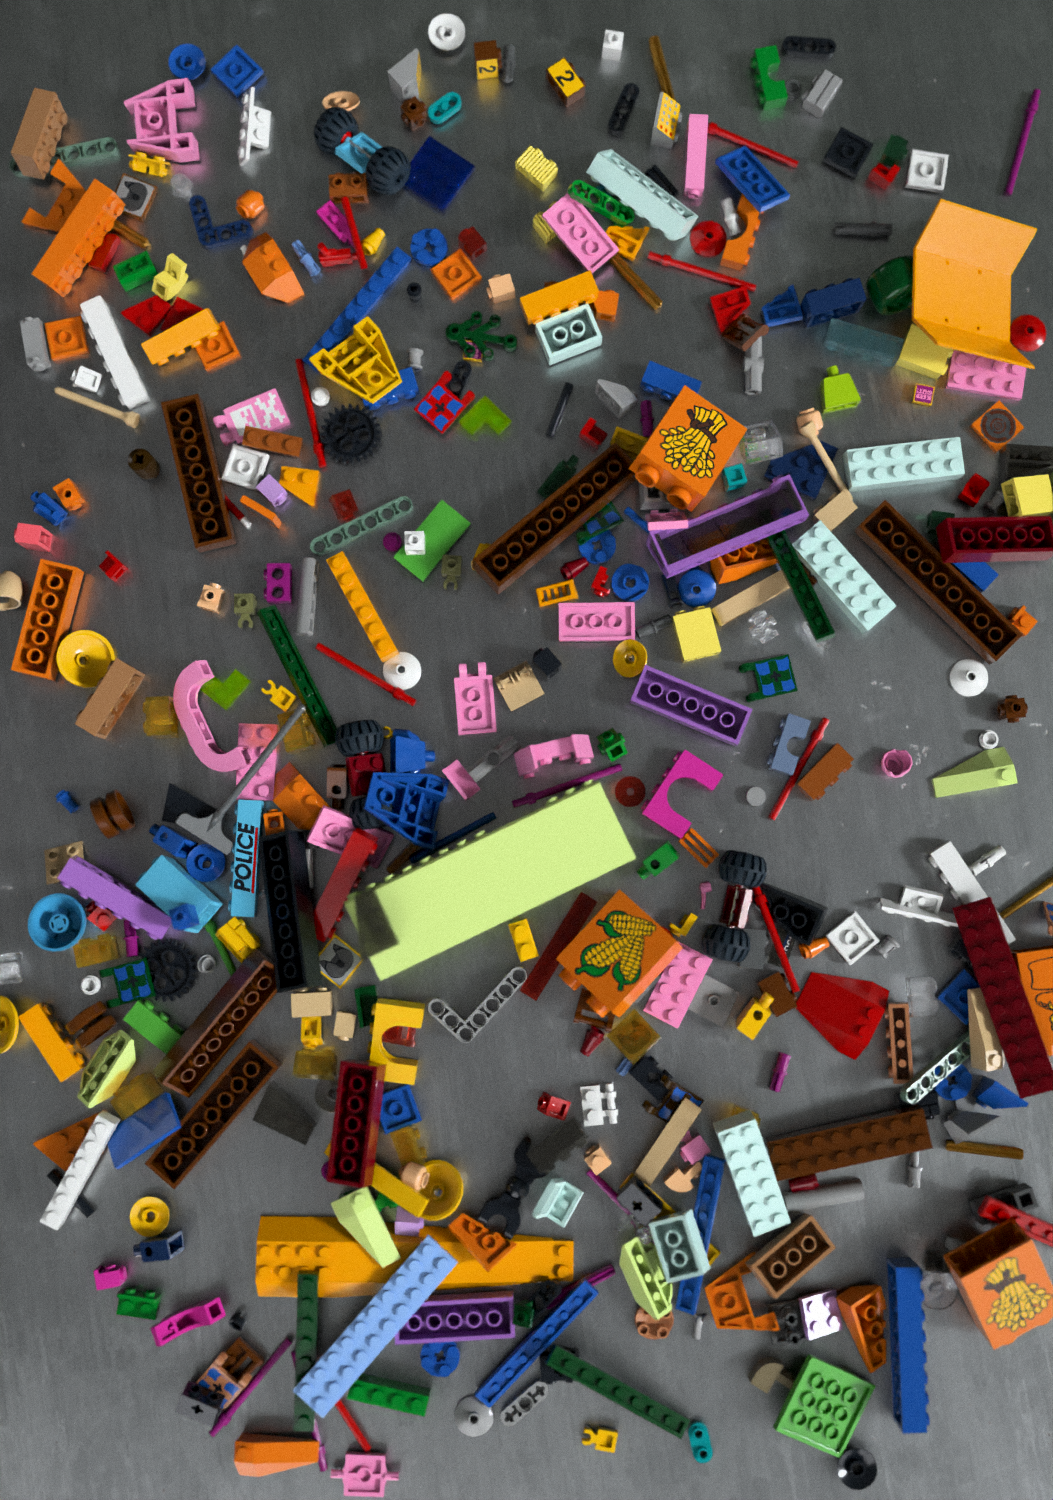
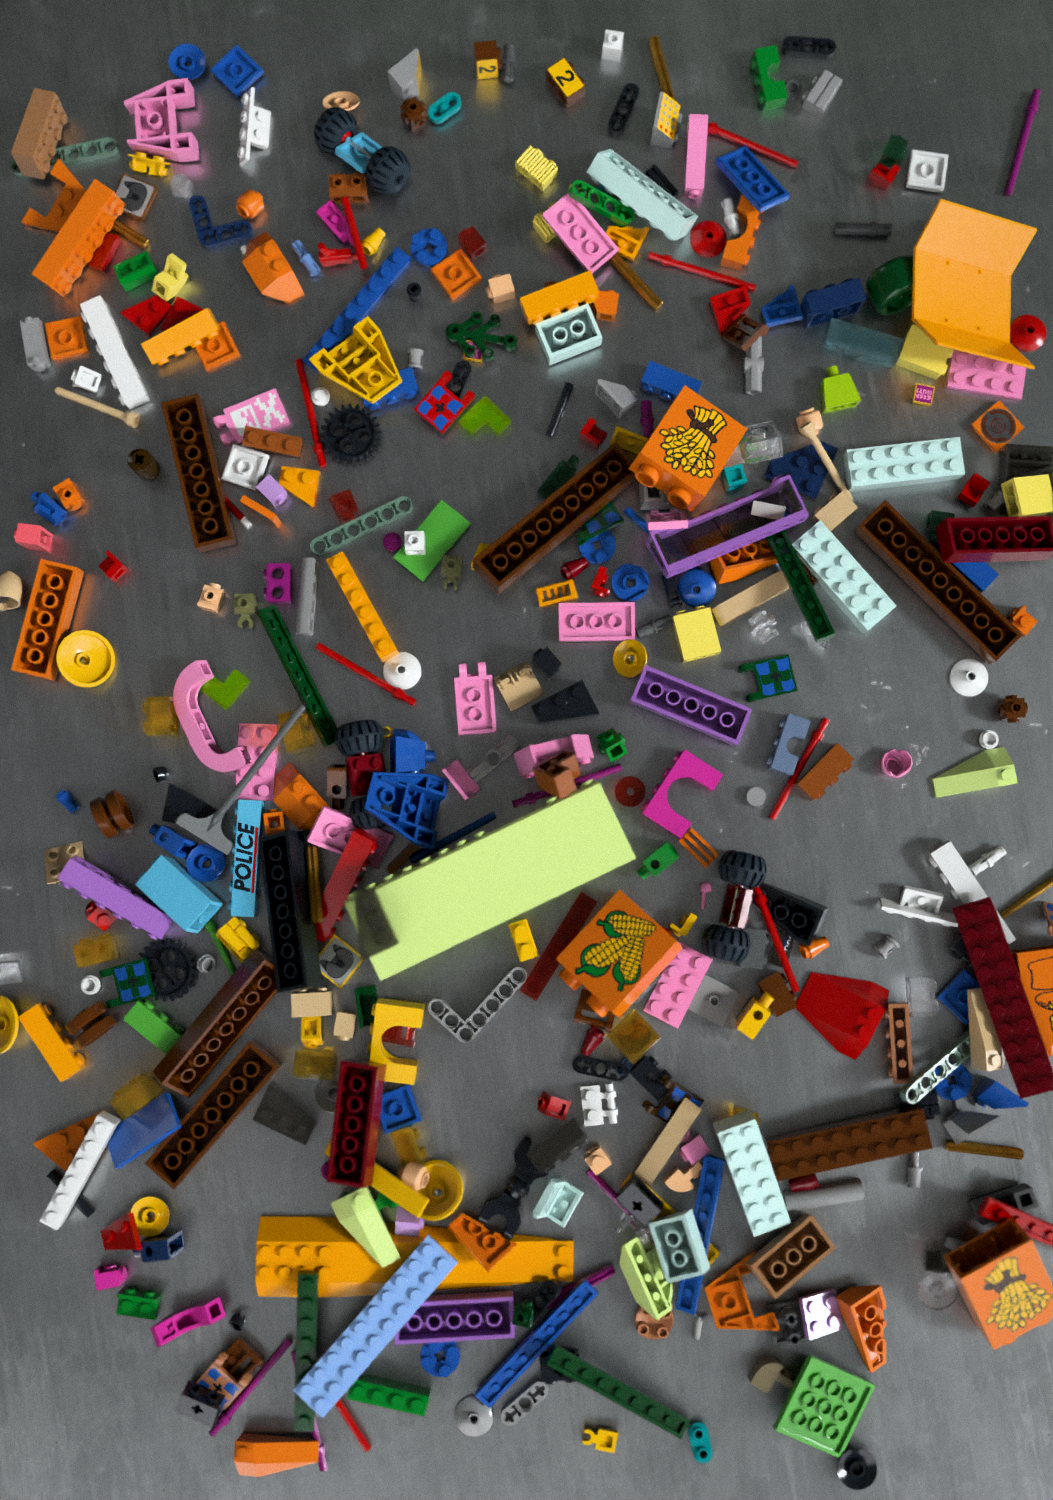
(49, 918): dark azure piece -> none
(107, 1069): yellowish green wedge -> none
(109, 698): medium nougat brick -> none
(122, 1234): none -> red wing
(130, 939): magenta axle -> none
(160, 774): none -> black hinge
(184, 917): blue brick -> none
(280, 697): yellow plate -> none
(314, 884): none -> pearl gold axle
(364, 1474): bright pink plate -> none
(438, 174): clear blue plate -> none
(444, 25): white dish -> none
(558, 774): none -> dark orange brick
(565, 705): none -> black wedge
(613, 1077): none -> black beam
(768, 510): none -> white sticker
(779, 1072): magenta axle -> none
(848, 152): black plate -> none
(852, 938): white plate -> none
(906, 1345): blue brick -> none

